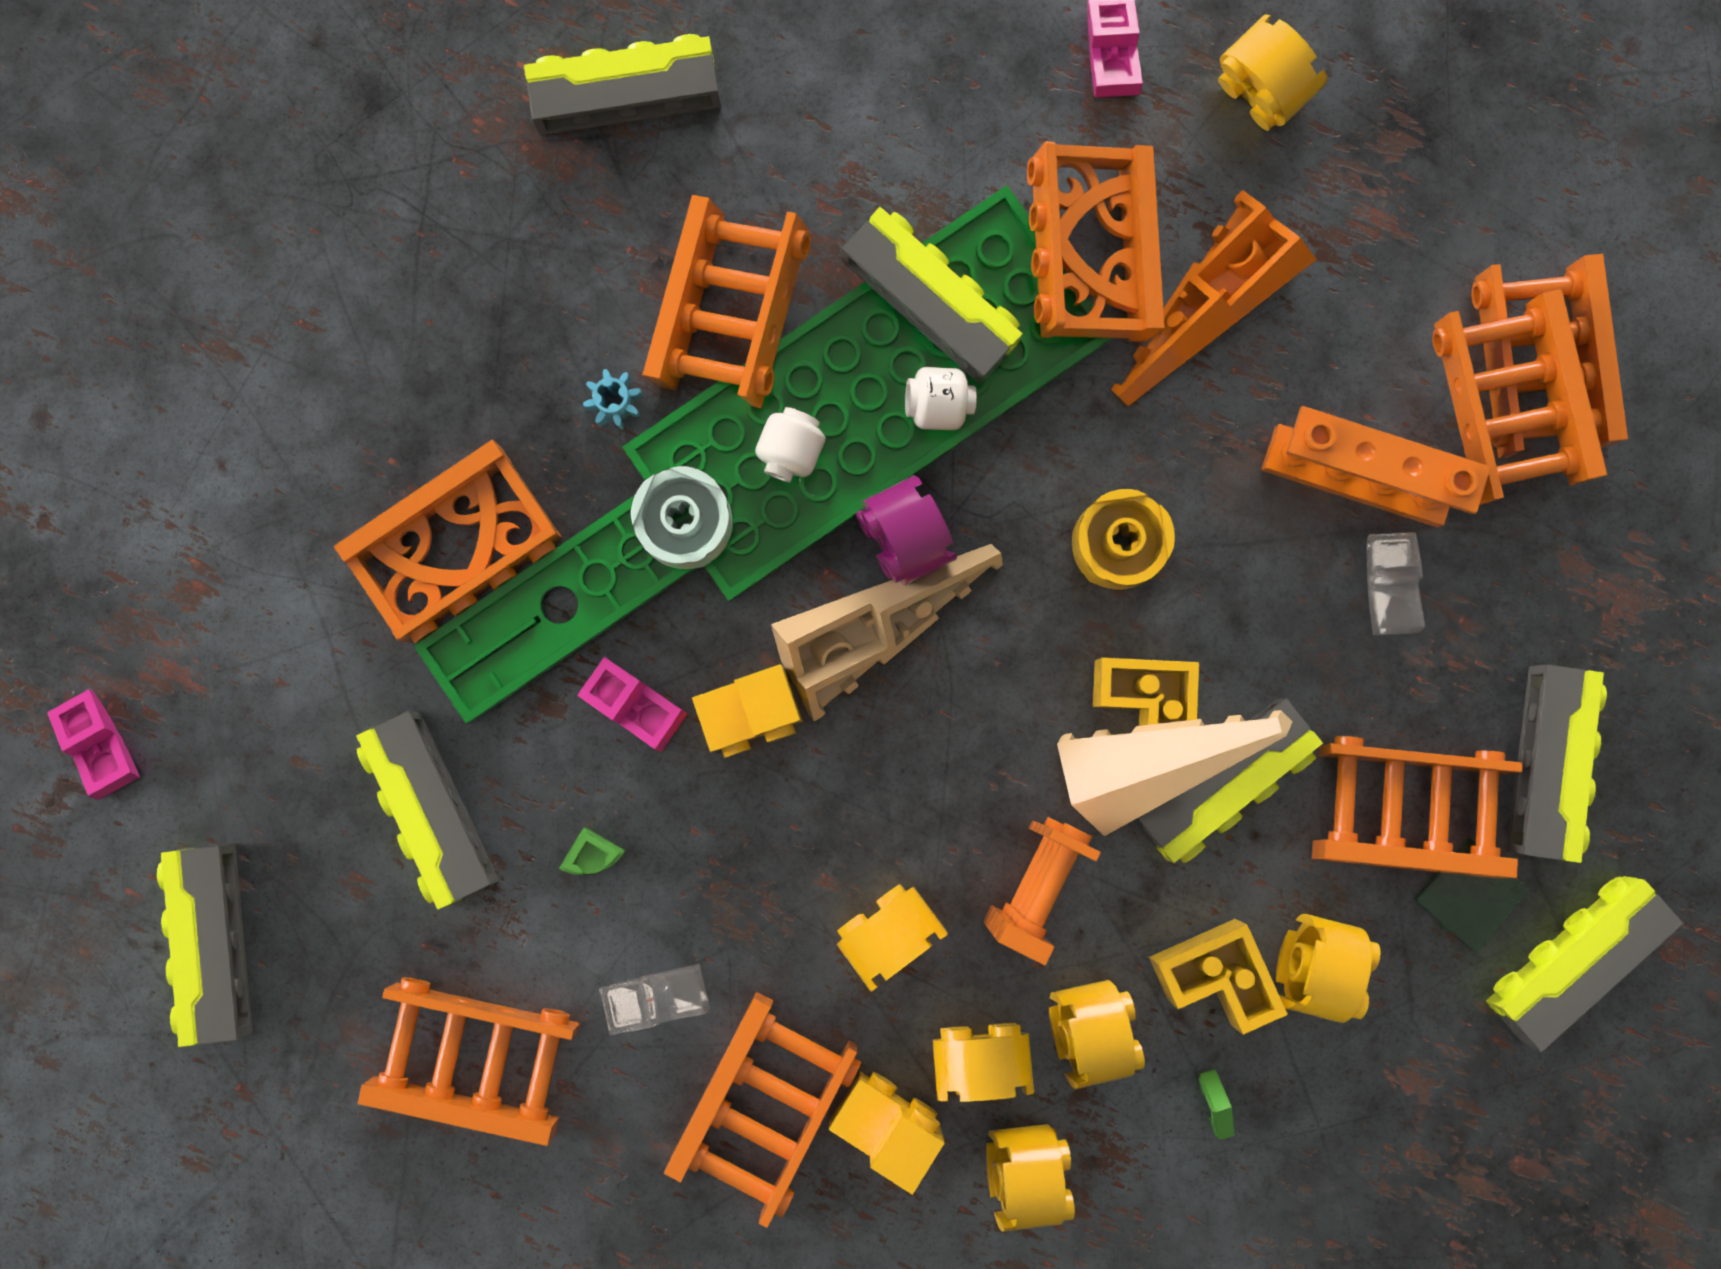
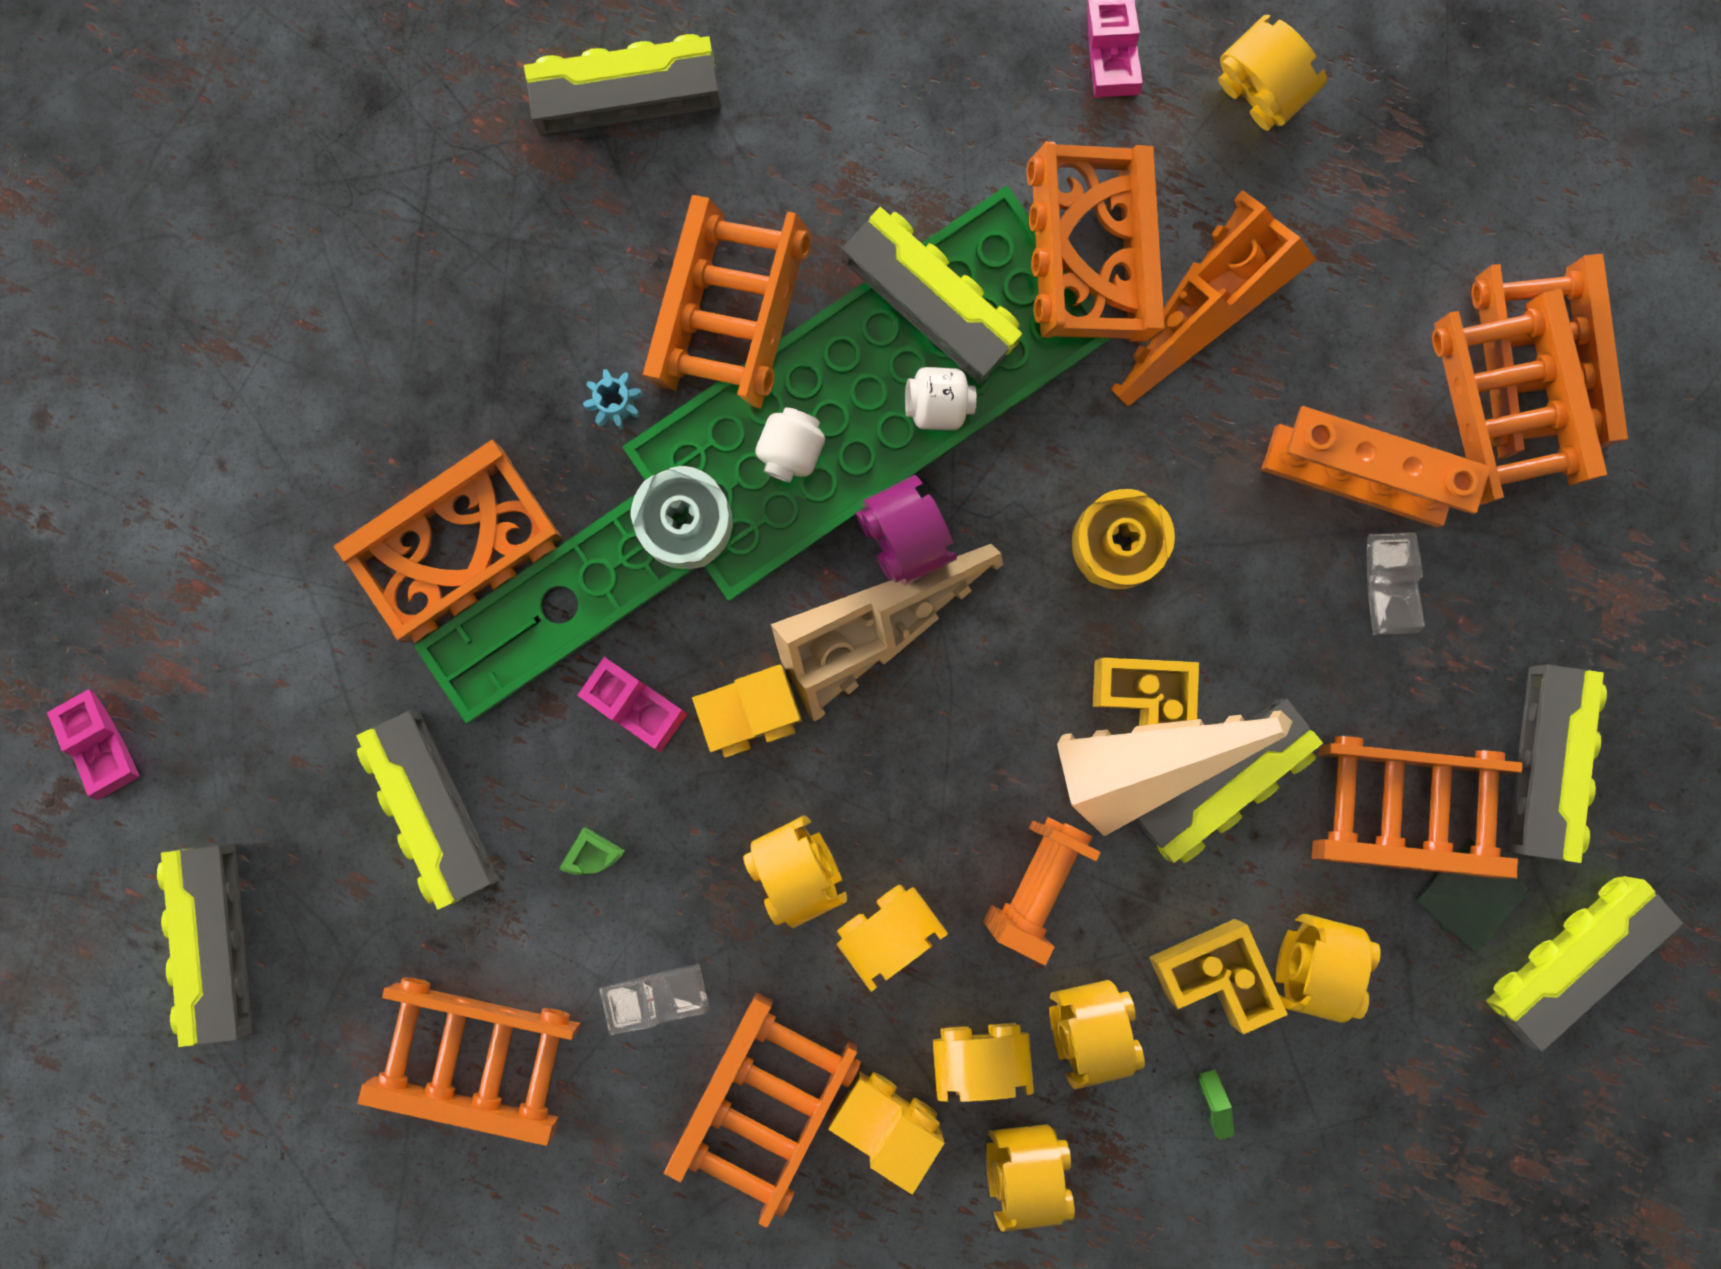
(795, 873): none -> yellow brick

